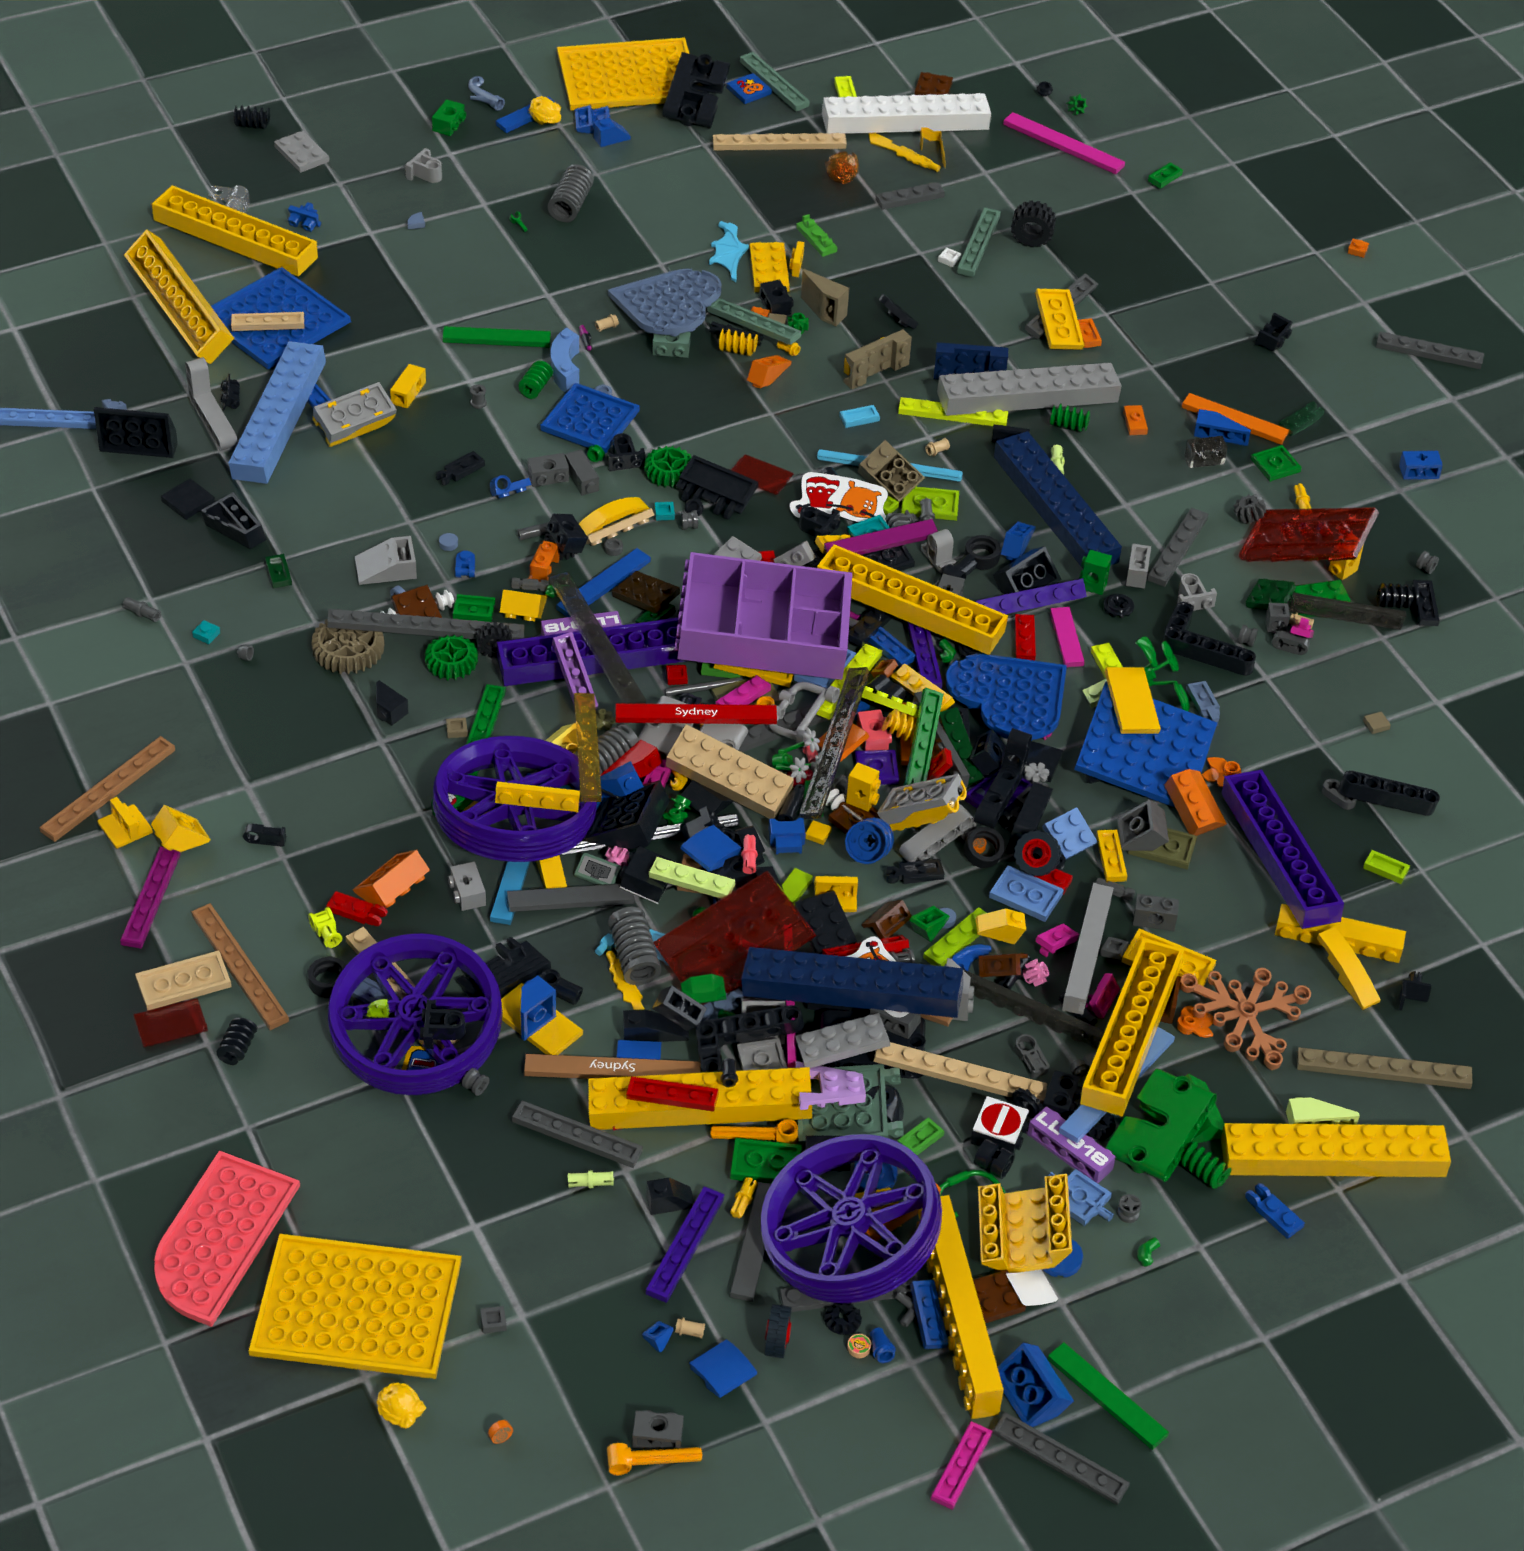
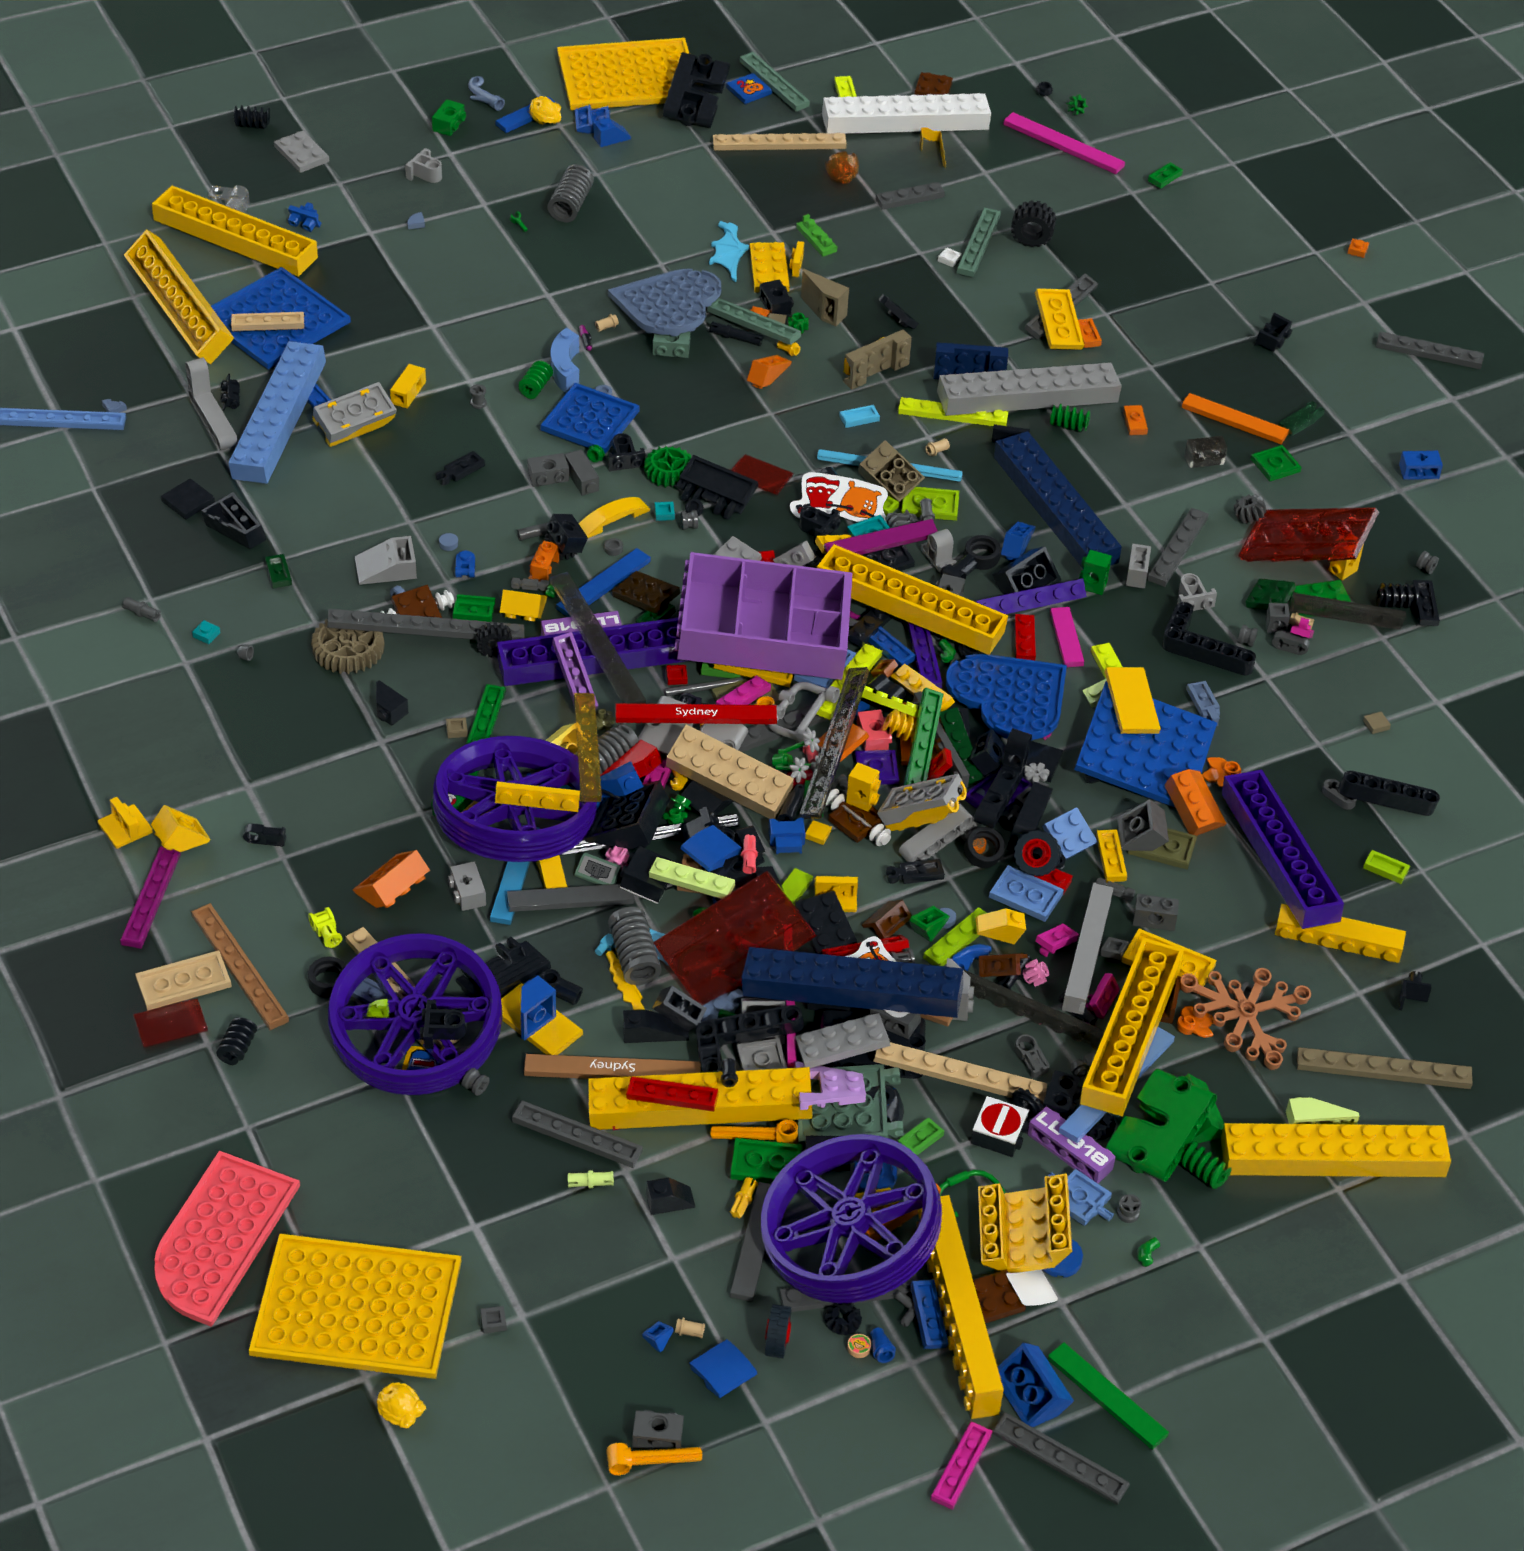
(107, 789): medium nougat tile -> none
(135, 432): black slope -> none
(356, 909): red hinge -> none
(451, 657): green gear -> none
(491, 336): green tile -> none
(500, 1431): orange tile -> none
(518, 486): blue plate -> none
(625, 525): tan plate -> none
(639, 1049): blue tile -> none
(685, 1244): dark purple plate -> none
(704, 988): green slope -> none
(737, 342): yellow piece -> none
(861, 848): blue wheel -> none
(903, 151): yellow sword -> none
(993, 1158): black wheel -> none
(1057, 457): yellowish green pin -> none
(1118, 600): black gear -> none
(1147, 647): green plant -> none
(1215, 424): blue slope -> none
(1274, 1211): blue hinge -> none
(1302, 498): yellow axle -> none
(1350, 970): yellow slope -> none

